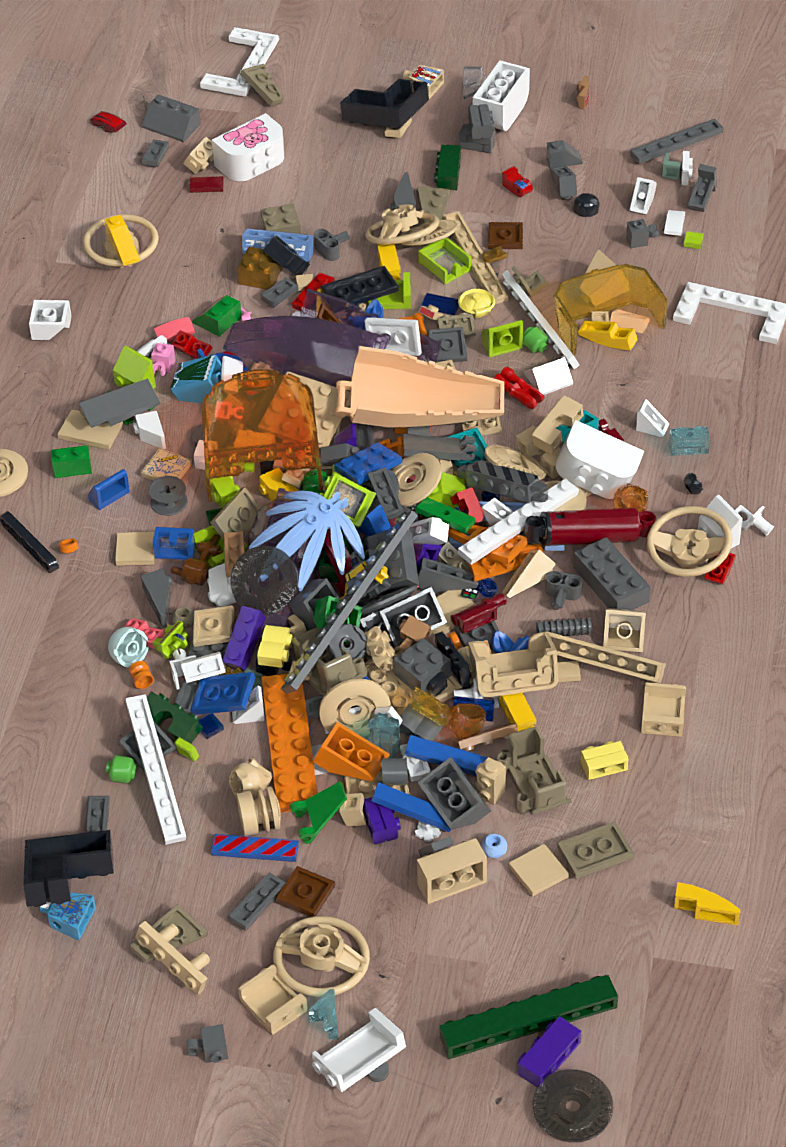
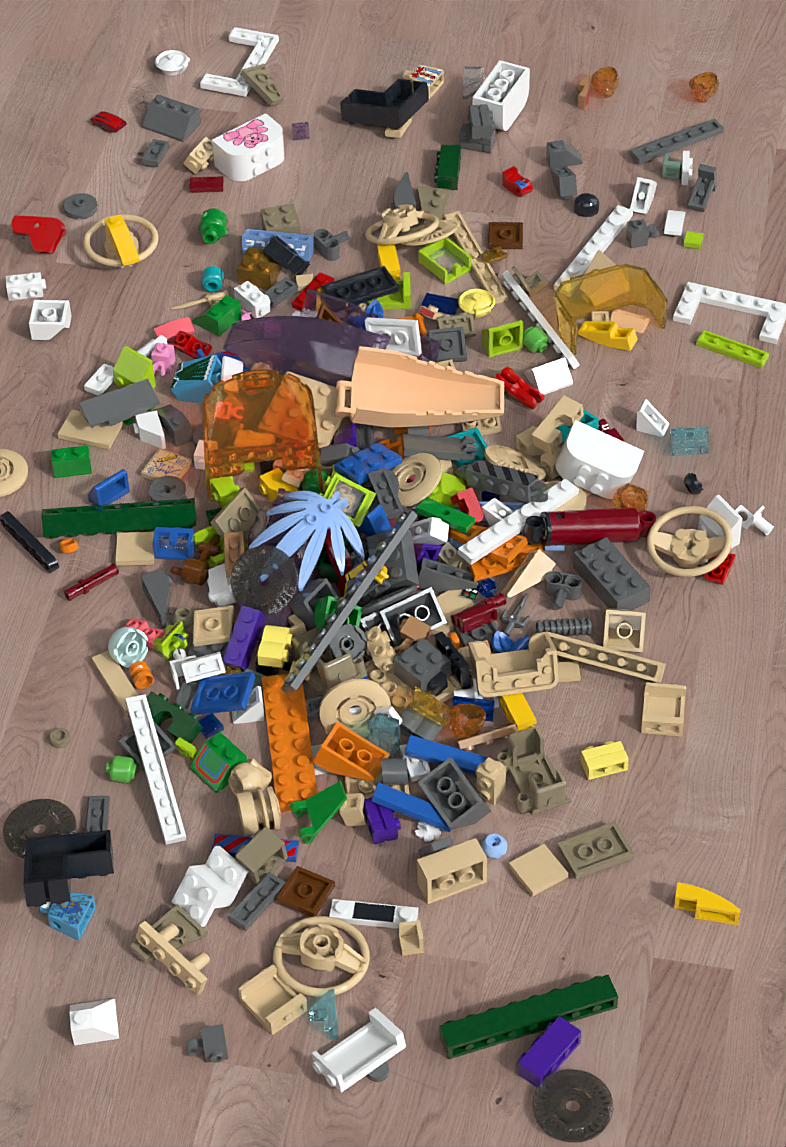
(25, 286): none -> white brick
(33, 813): none -> clear smoke piece
(44, 237): none -> red piece
(59, 738): none -> dark tan tile
(80, 206): none -> dark grey plate
(85, 585): none -> dark red pin
(94, 1021): none -> white slope
(100, 380): none -> white plate
(114, 679): none -> tan tile
(118, 517): none -> dark green brick
(172, 62): none -> white piece
(175, 425): none -> dark grey slope
(208, 298): none -> tan sword
(210, 885): none -> white bracket
(212, 278): none -> teal head
(213, 225): none -> green piece
(216, 761): none -> green slope
(252, 299): none -> white brick
(262, 855): none -> dark tan brick
(300, 131): none -> clear purple plate
(372, 913): none -> white plate
(411, 937): none -> tan panel
(513, 620): none -> dark grey piece
(599, 241): none -> white plate
(605, 81): none -> clear orange hair
(704, 86): none -> clear orange hair
(732, 349): none -> lime tile

